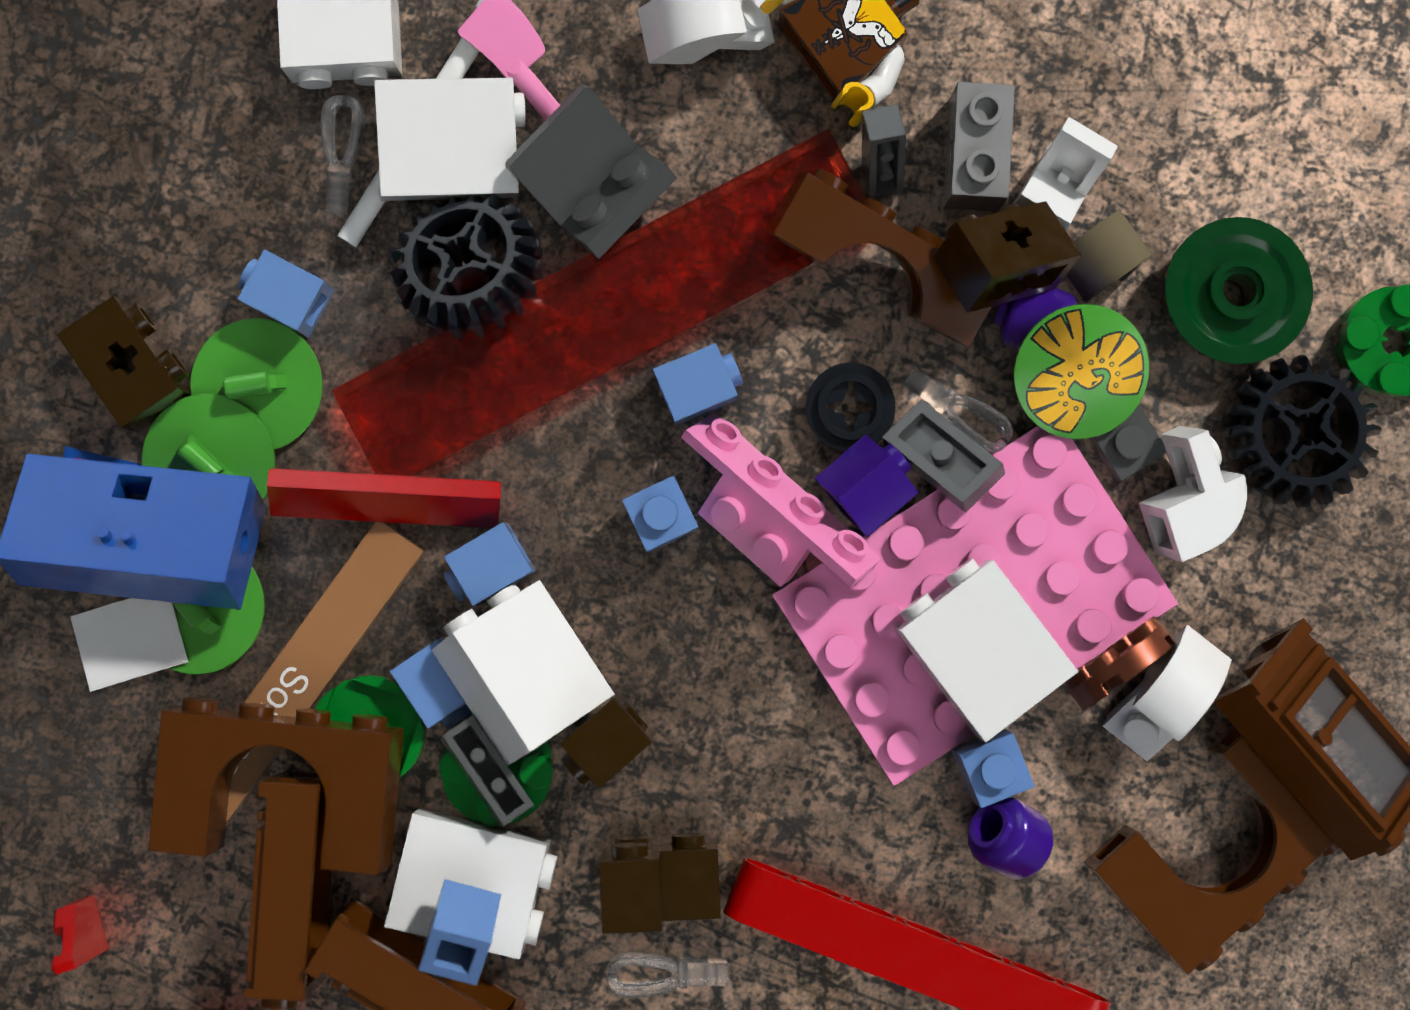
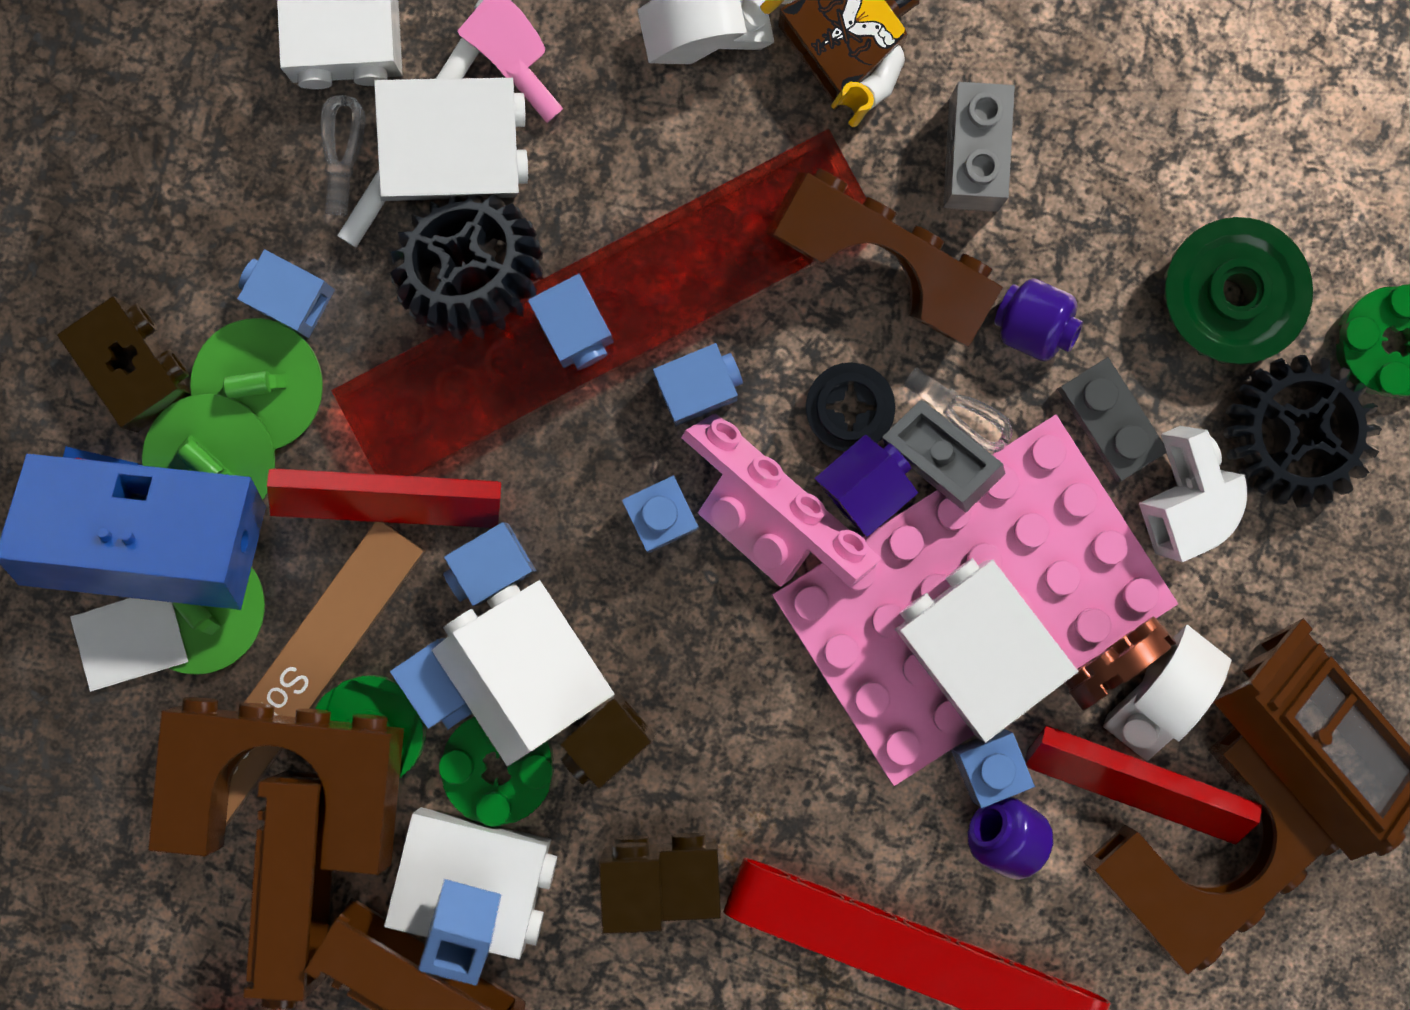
(80, 934): red tile -> none
(486, 771): dark grey piece -> none
(572, 323): none -> medium blue brick
(589, 172): dark grey bracket -> none
(684, 975): clear piece -> none
(883, 151): dark grey piece -> none
(1006, 255): dark brown brick -> none
(1067, 170): white brick -> none
(1081, 371): shield -> none
(1106, 255): dark tan brick -> none
(1142, 785): none -> red tile

